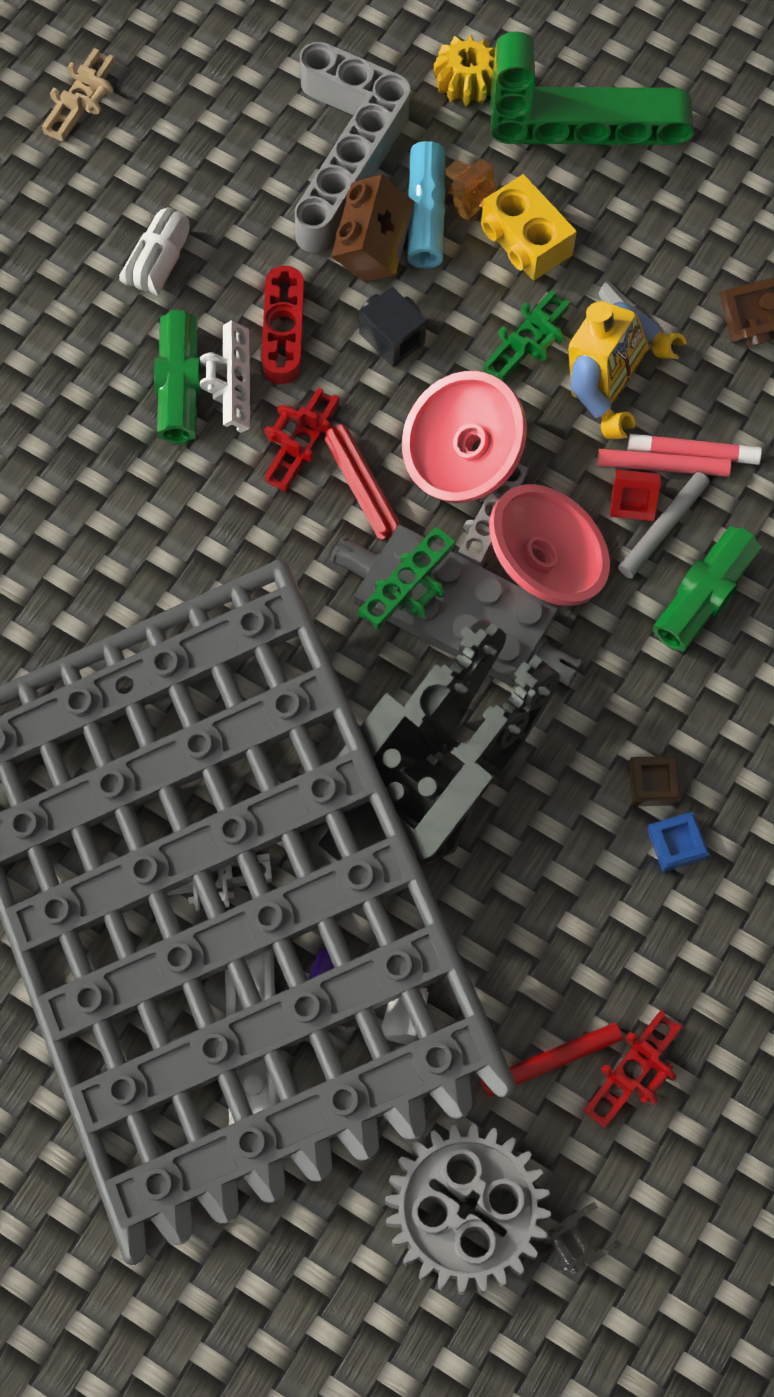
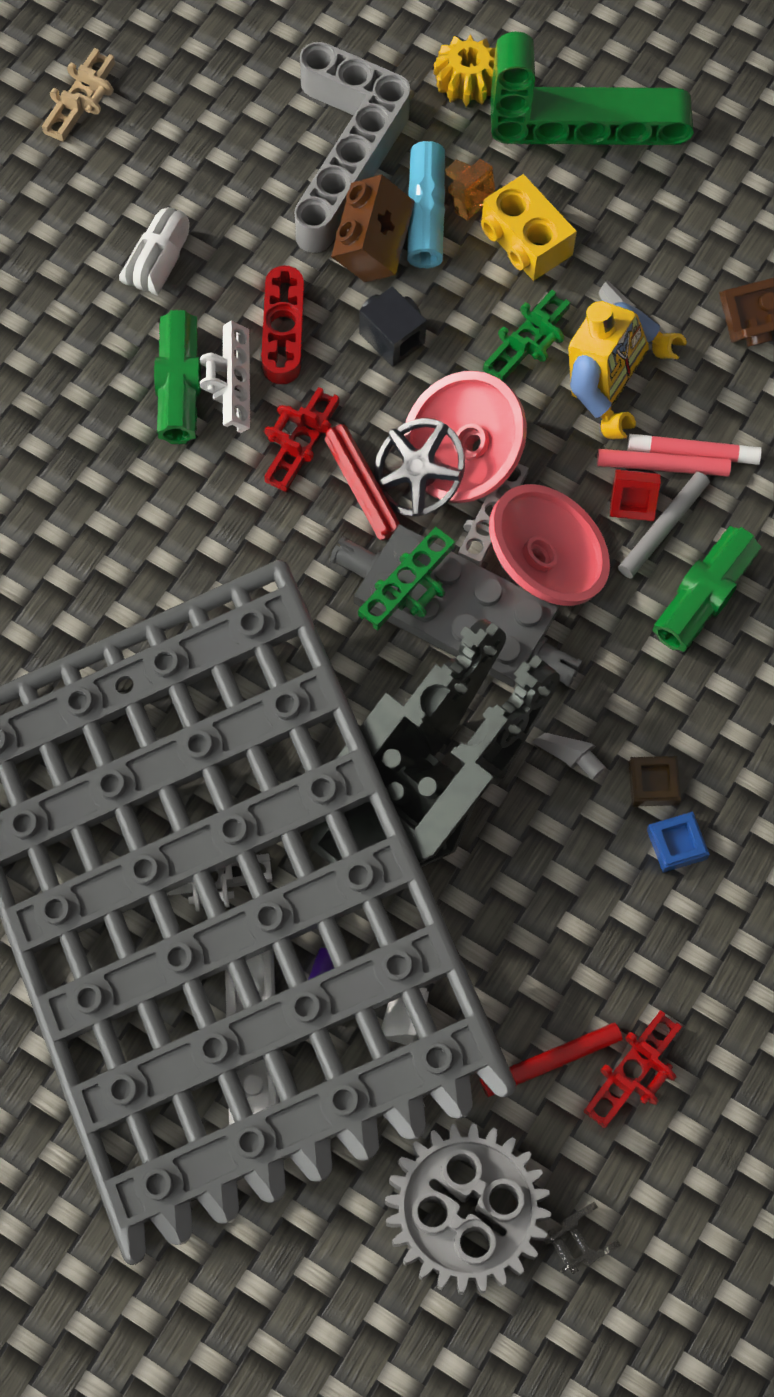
(419, 466): none -> wheel
(572, 752): none -> light grey bar

